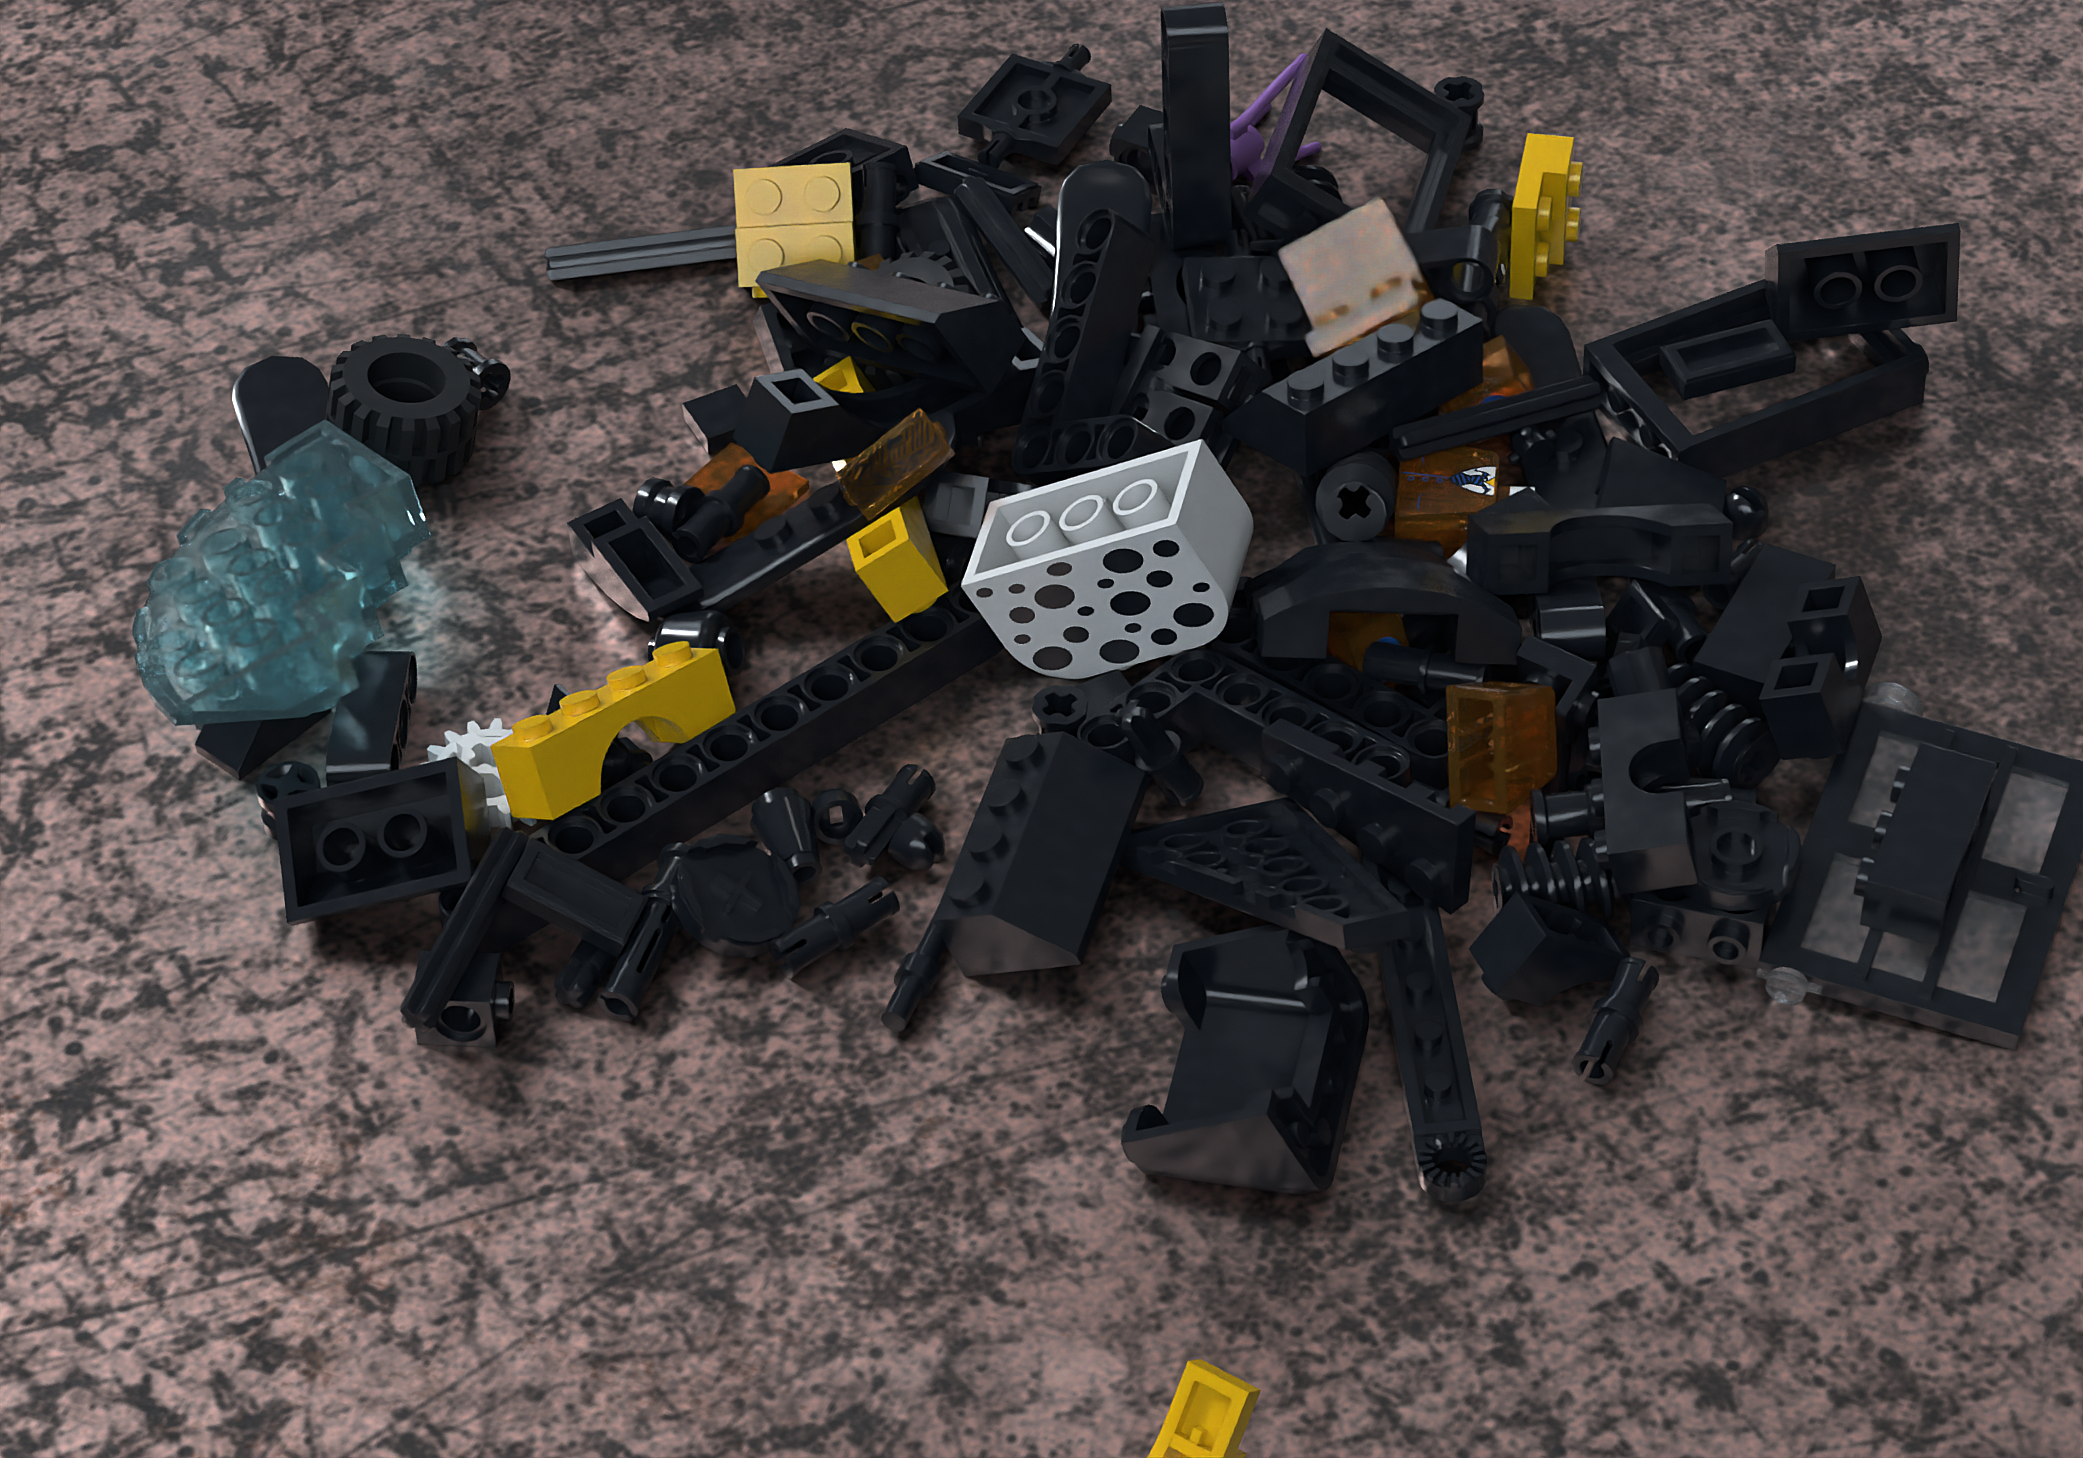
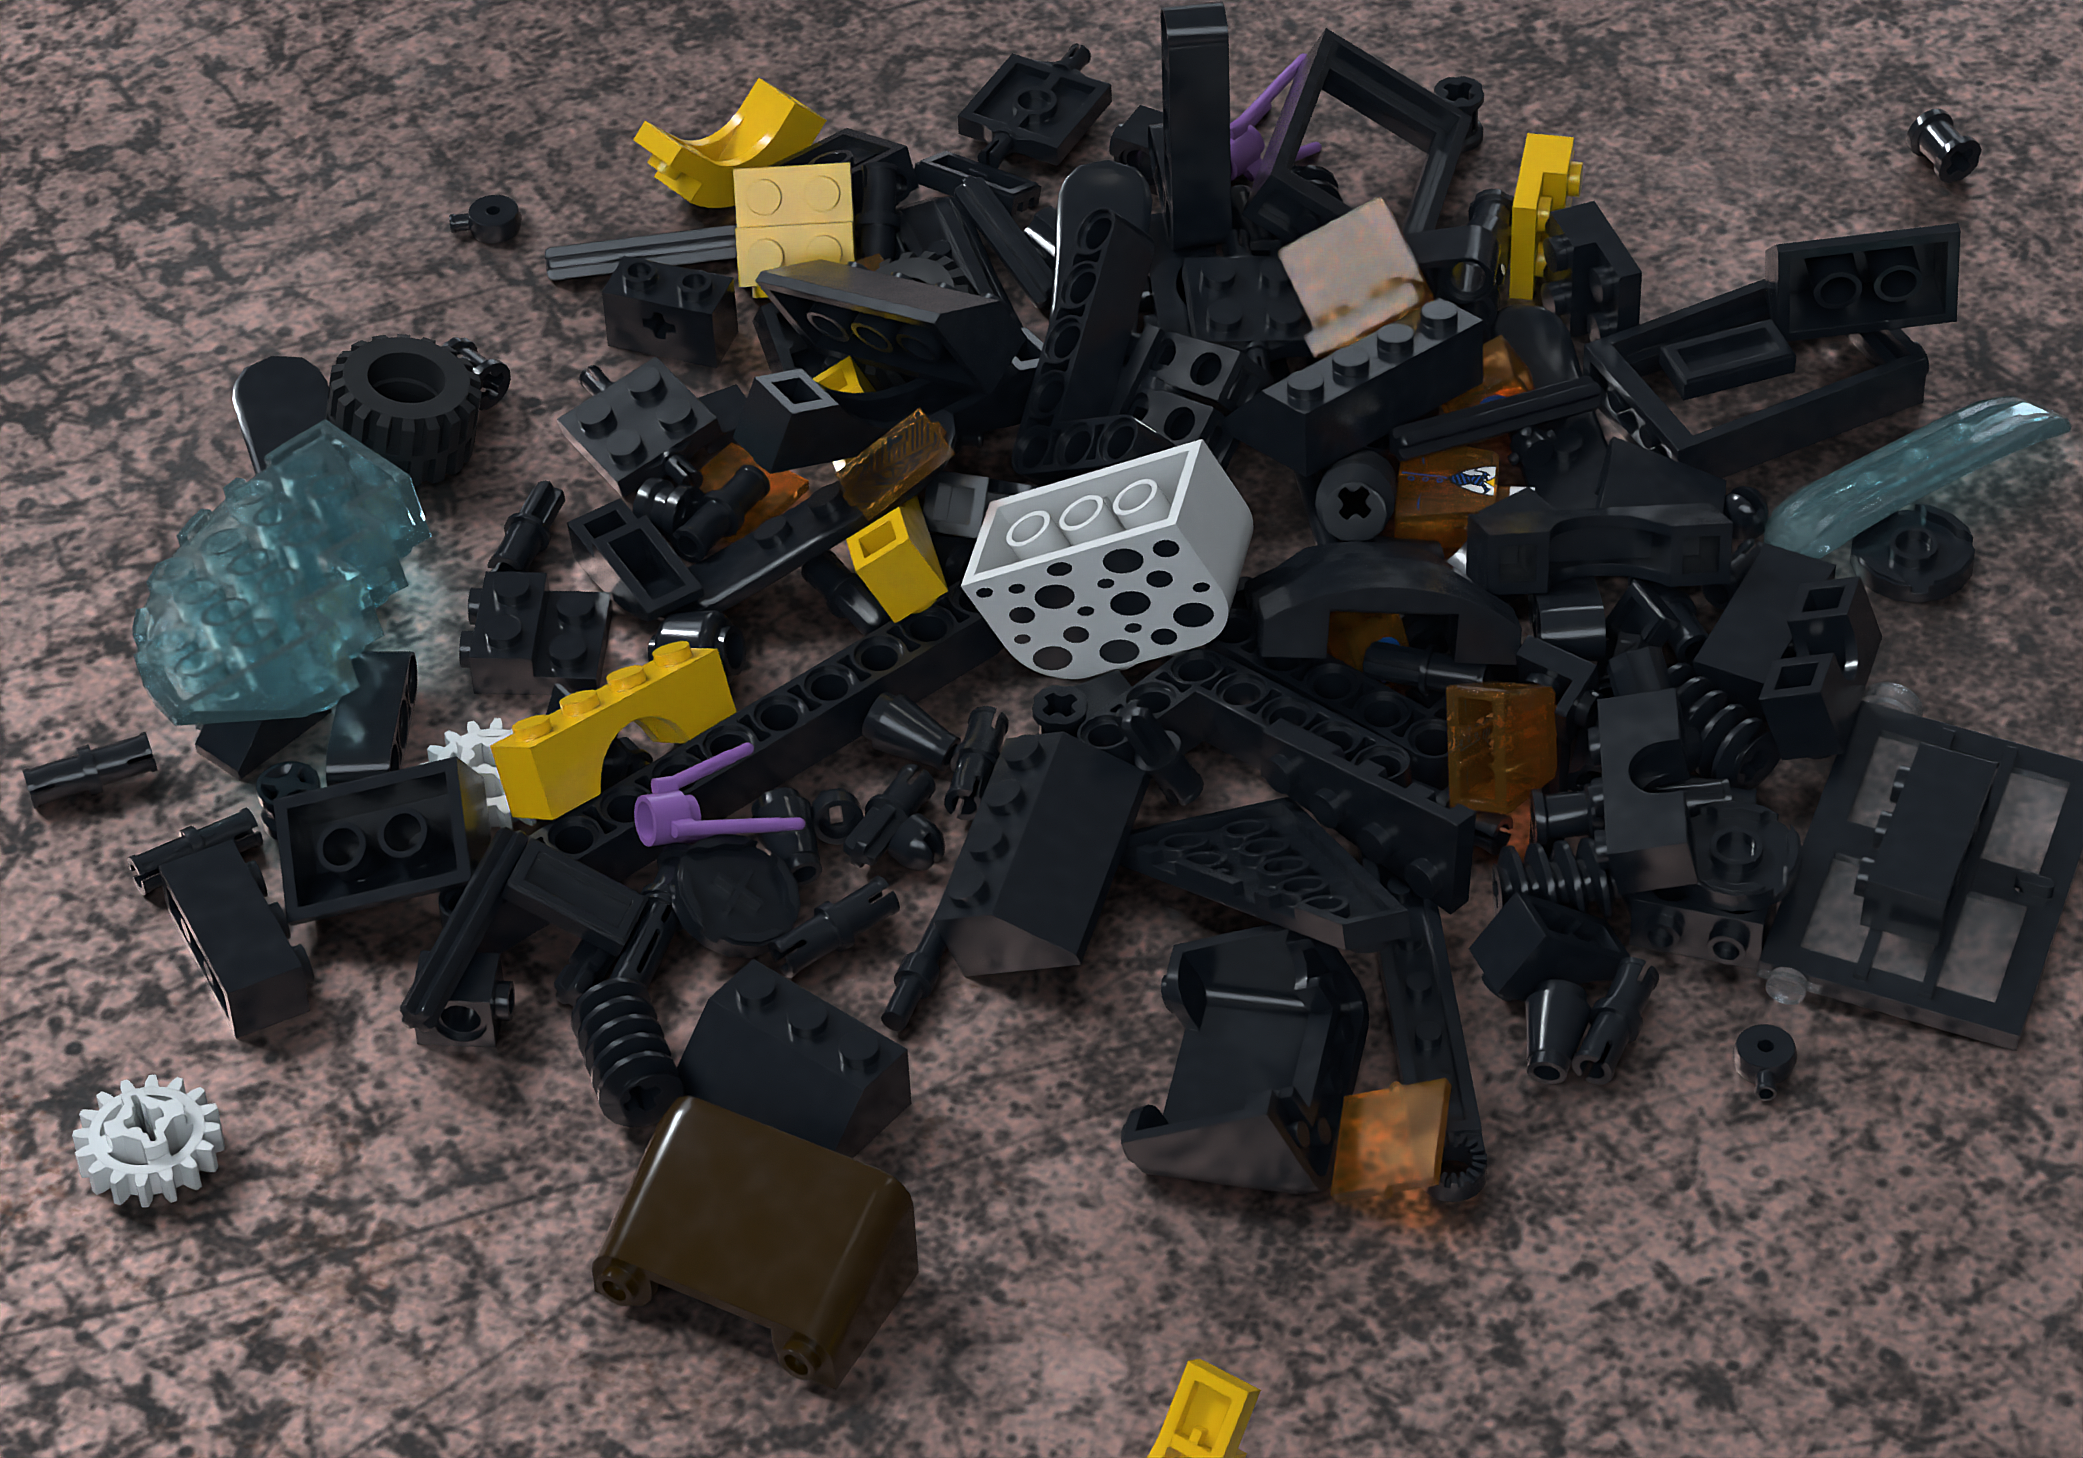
(89, 769): none -> black pin
(148, 1141): none -> white gear
(235, 827): none -> black pin
(237, 937): none -> black brick
(489, 219): none -> black piece
(528, 530): none -> black axle
(534, 636): none -> black plate
(626, 1052): none -> black piece
(640, 427): none -> black plate
(670, 311): none -> black brick
(673, 817): none -> medium lavender plant
(759, 134): none -> yellow arch
(763, 1233): none -> dark brown windscreen
(795, 1063): none -> black slope
(845, 592): none -> black axle
(906, 730): none -> black cone
(975, 761): none -> black pin
(1391, 1140): none -> clear orange piece
(1554, 1028): none -> black cone
(1589, 273): none -> black plate
(1765, 1057): none -> black piece
(1875, 486): none -> clear light blue piece
(1914, 555): none -> black tile
(1945, 147): none -> black bush

